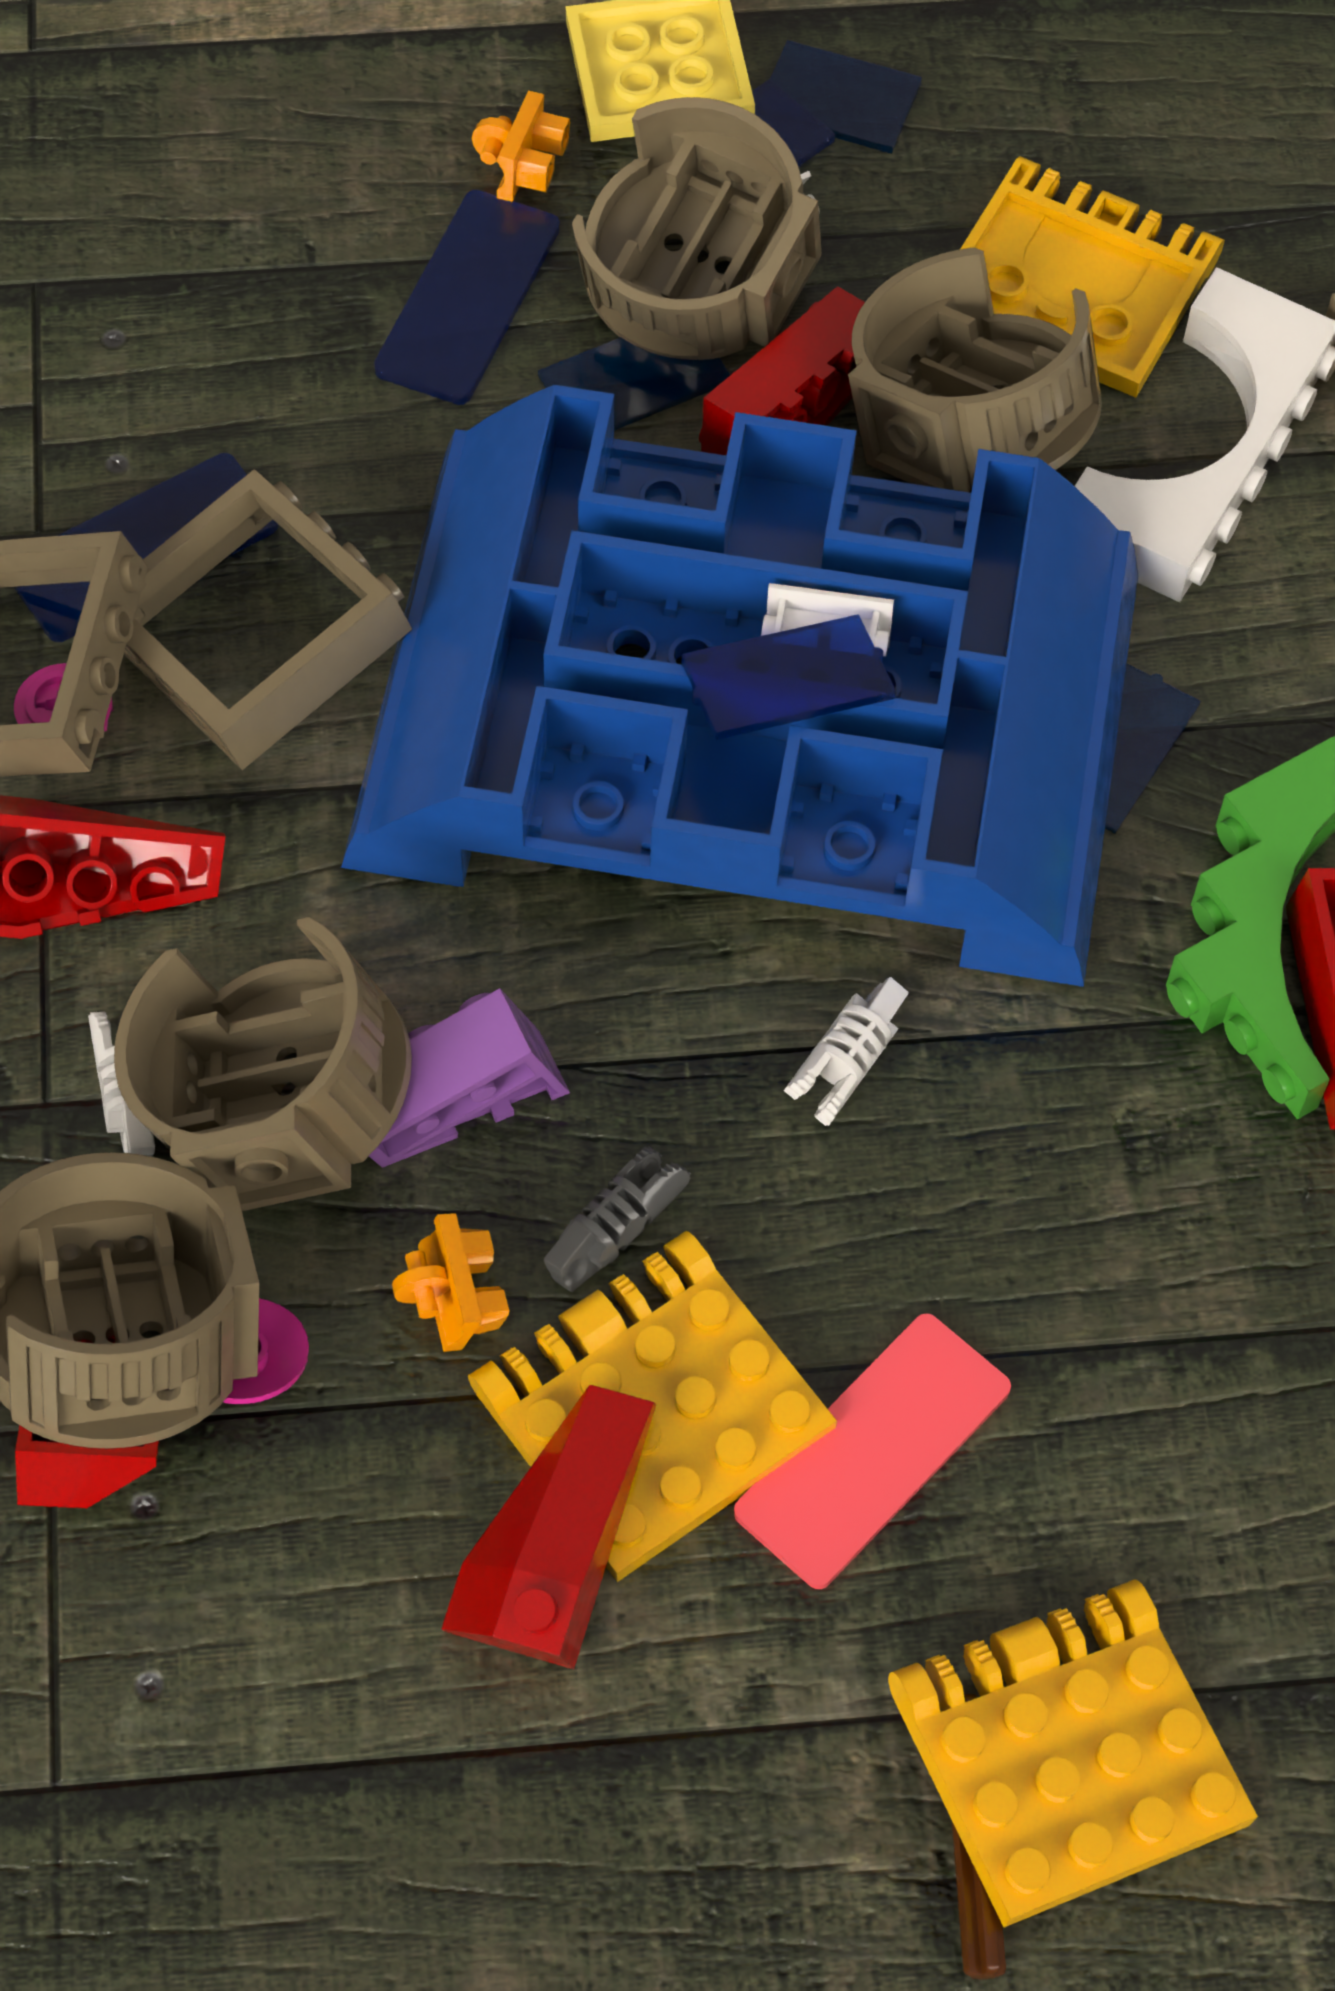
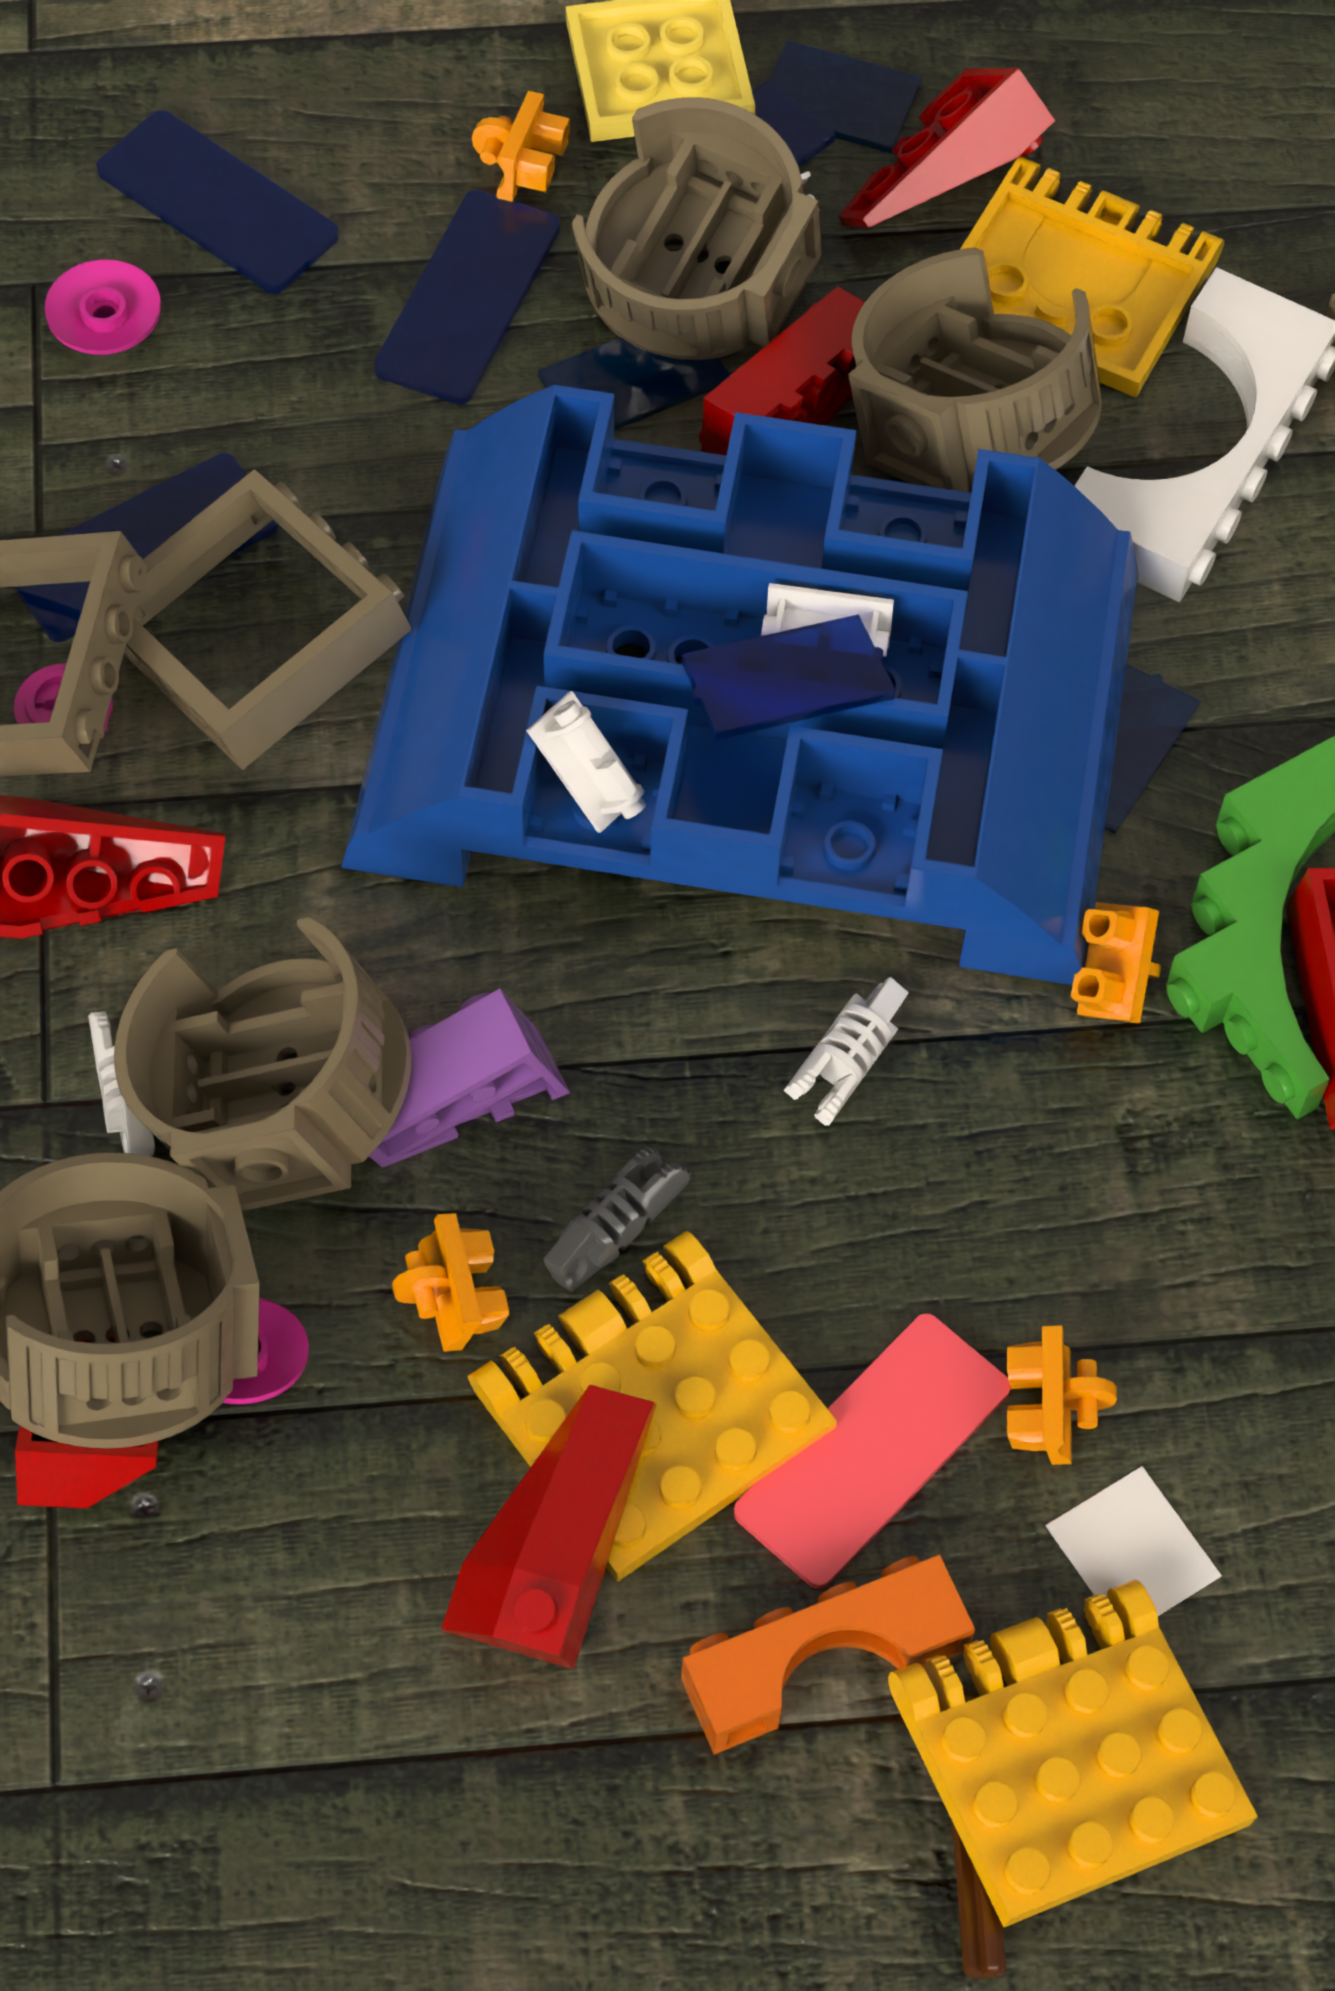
(102, 307): none -> dark pink dish
(218, 201): none -> clear blue piece
(586, 763): none -> white hinge
(900, 1617): none -> orange arch
(968, 130): none -> wedge
(1048, 1367): none -> light orange hips
(1116, 962): none -> light orange hips
(1134, 1535): none -> white sticker

